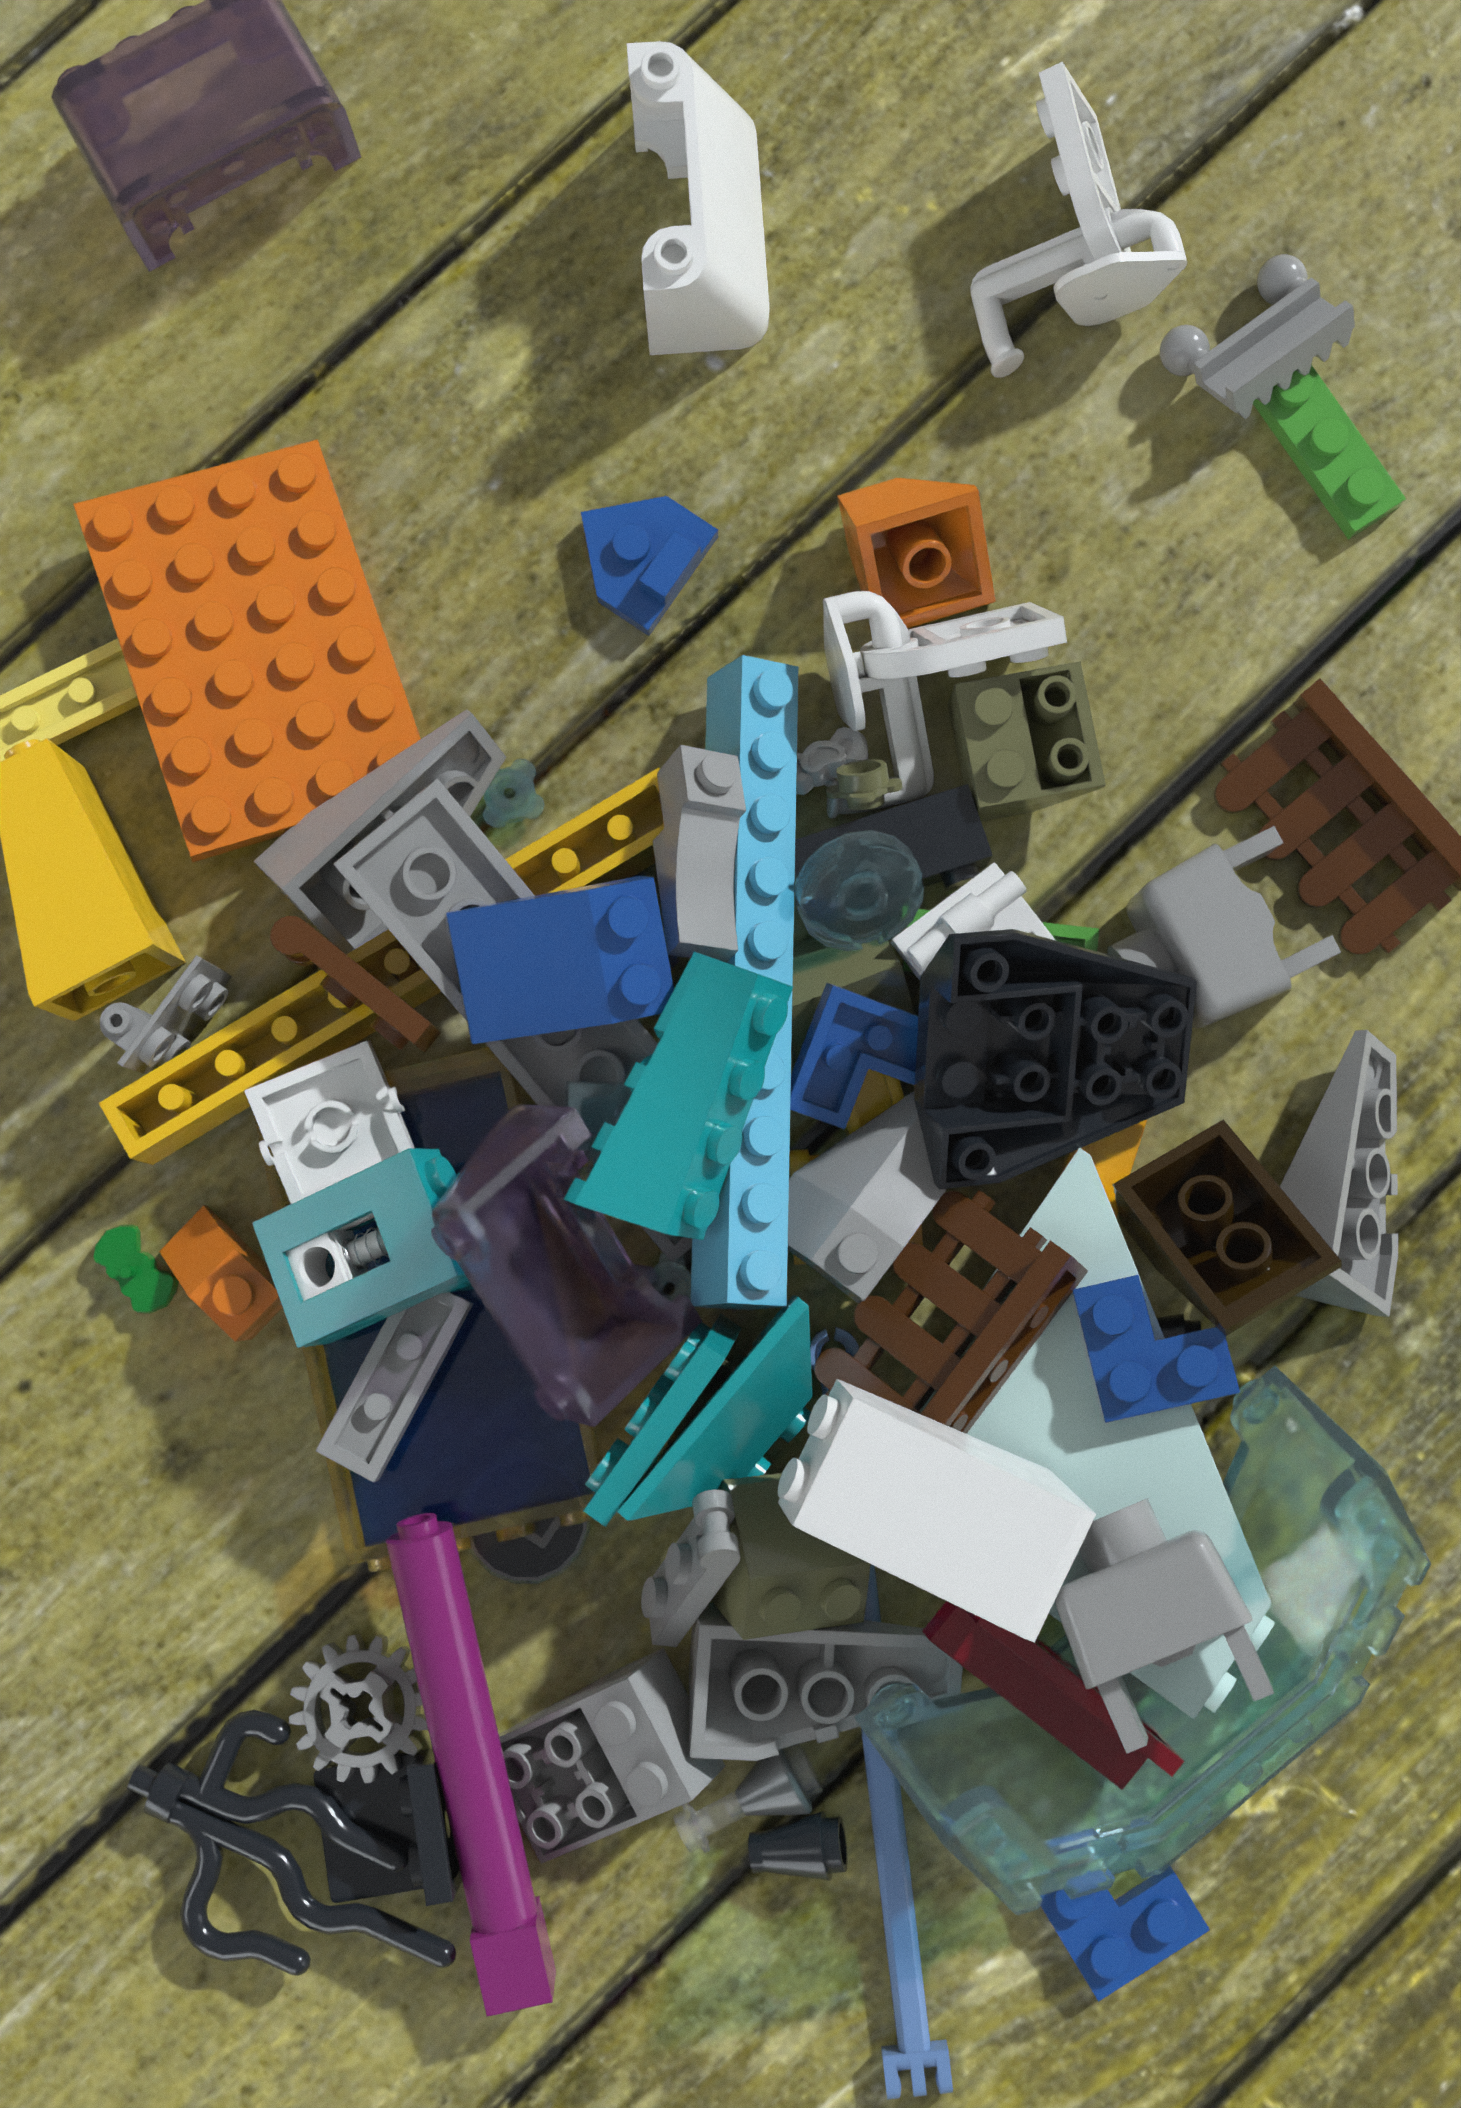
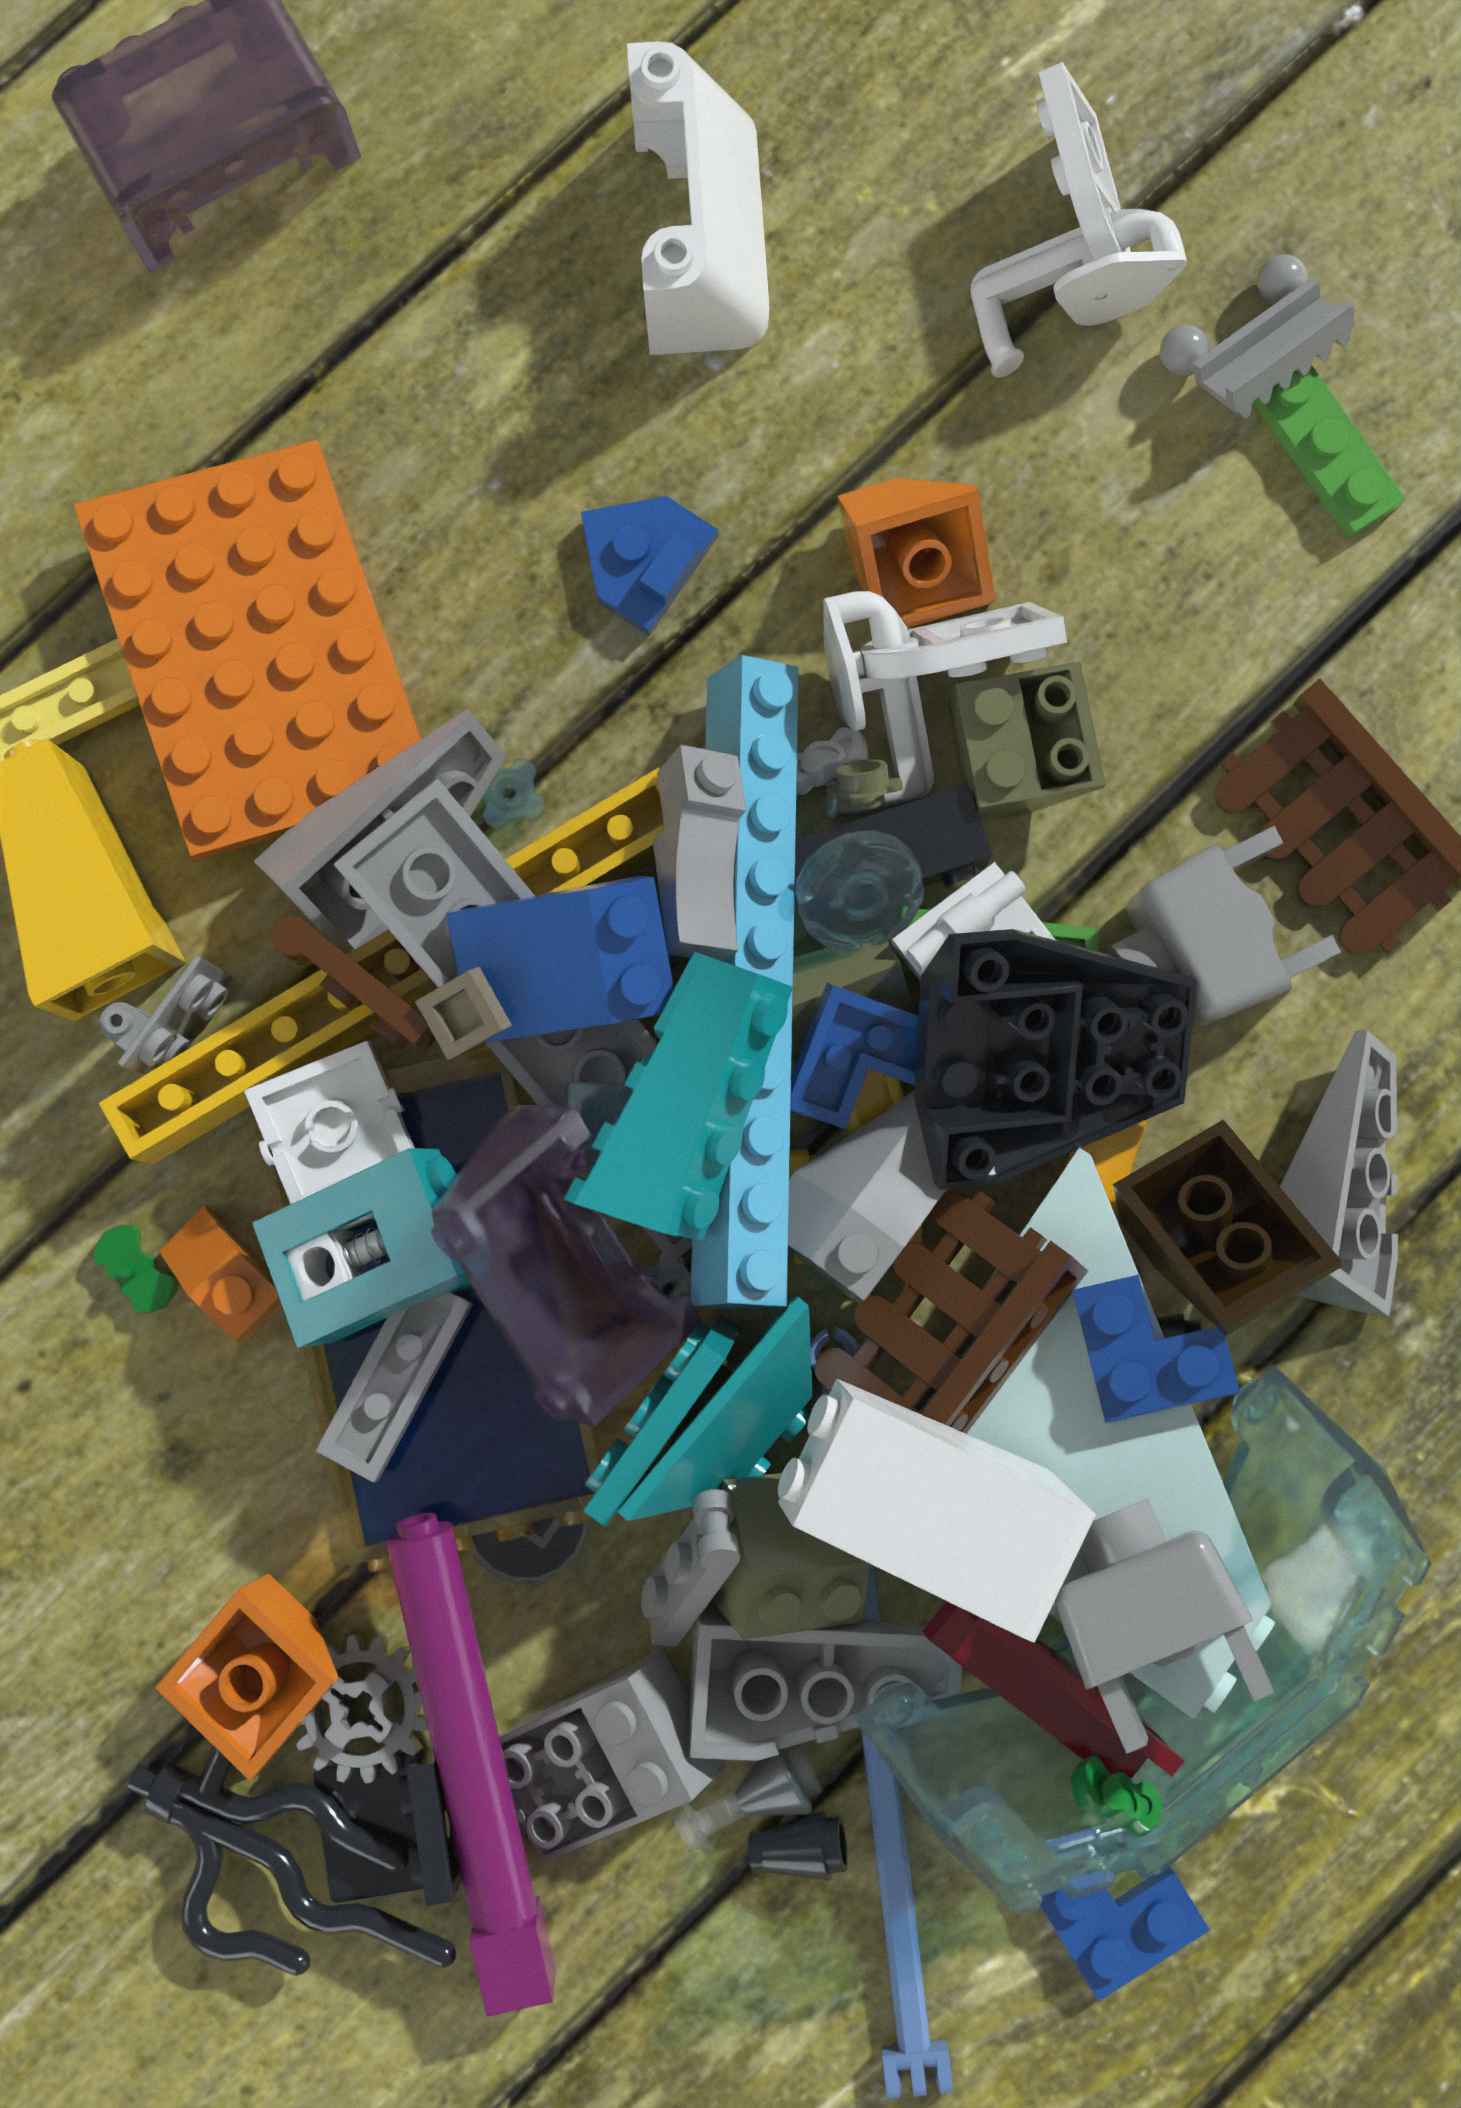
(252, 1674): none -> orange slope
(463, 1013): none -> dark tan plate
(1116, 1796): none -> green piece

